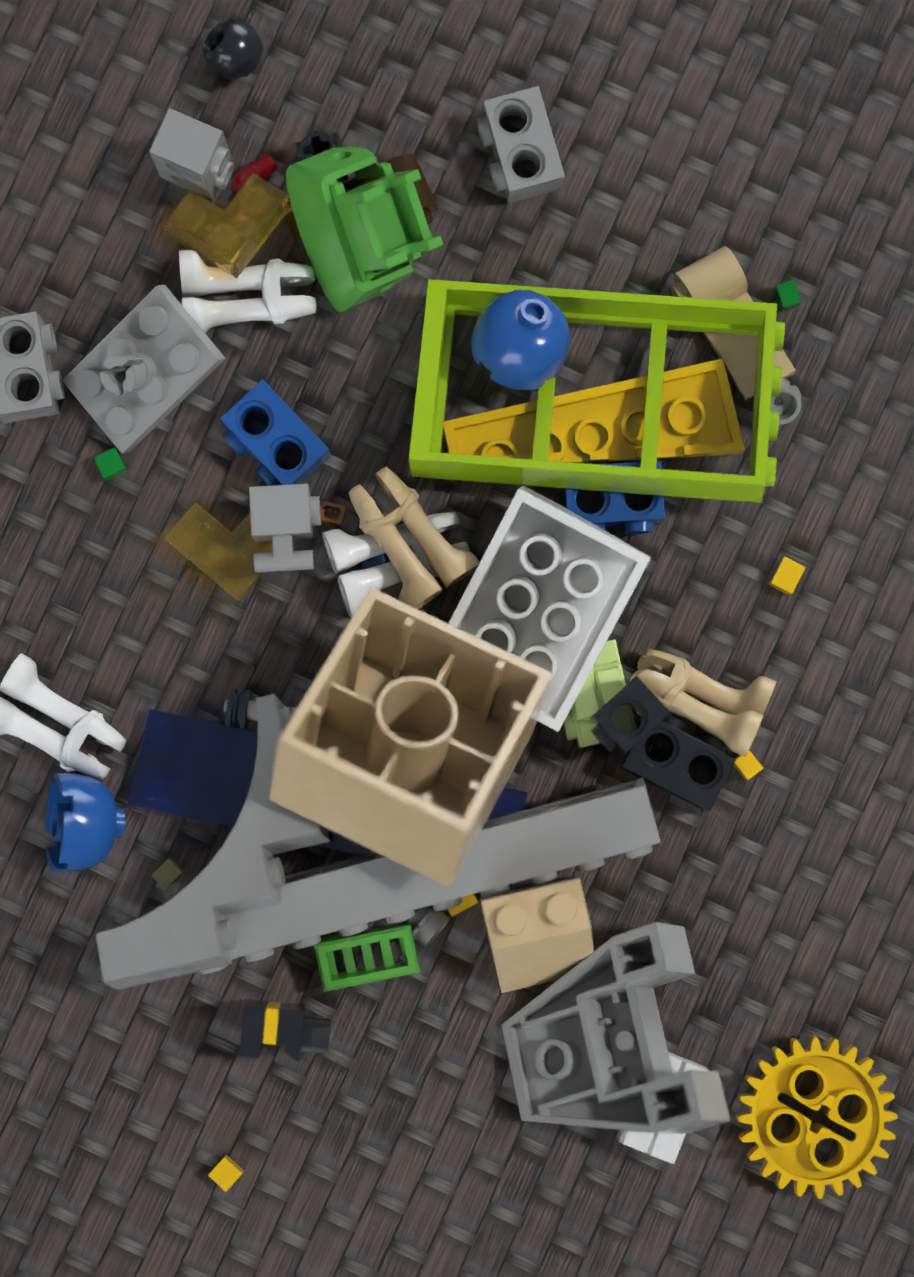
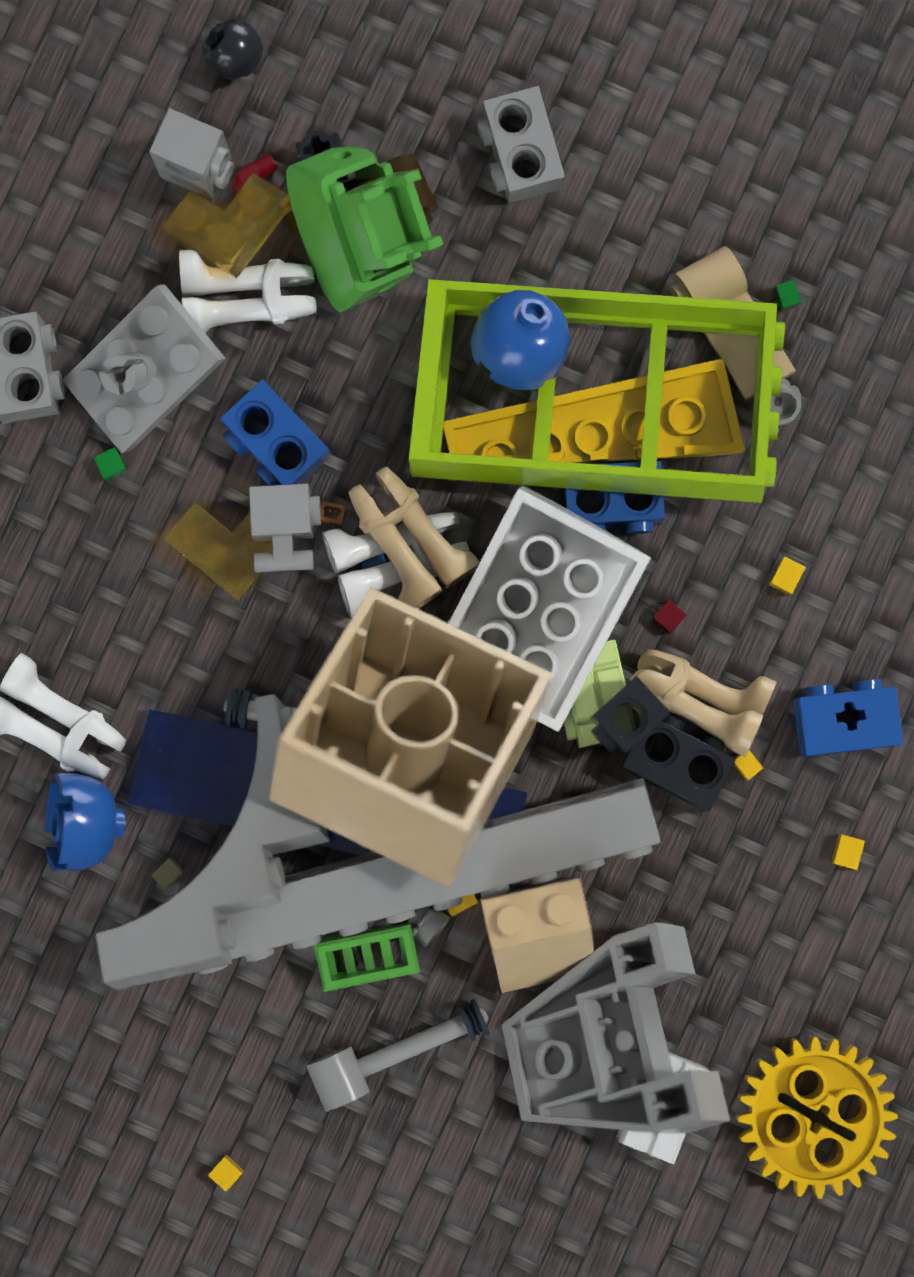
(282, 1025): black hips -> none
(341, 1076): none -> light grey piece
(669, 616): none -> dark red piece
(847, 852): none -> yellow piece
(876, 713): none -> blue brick

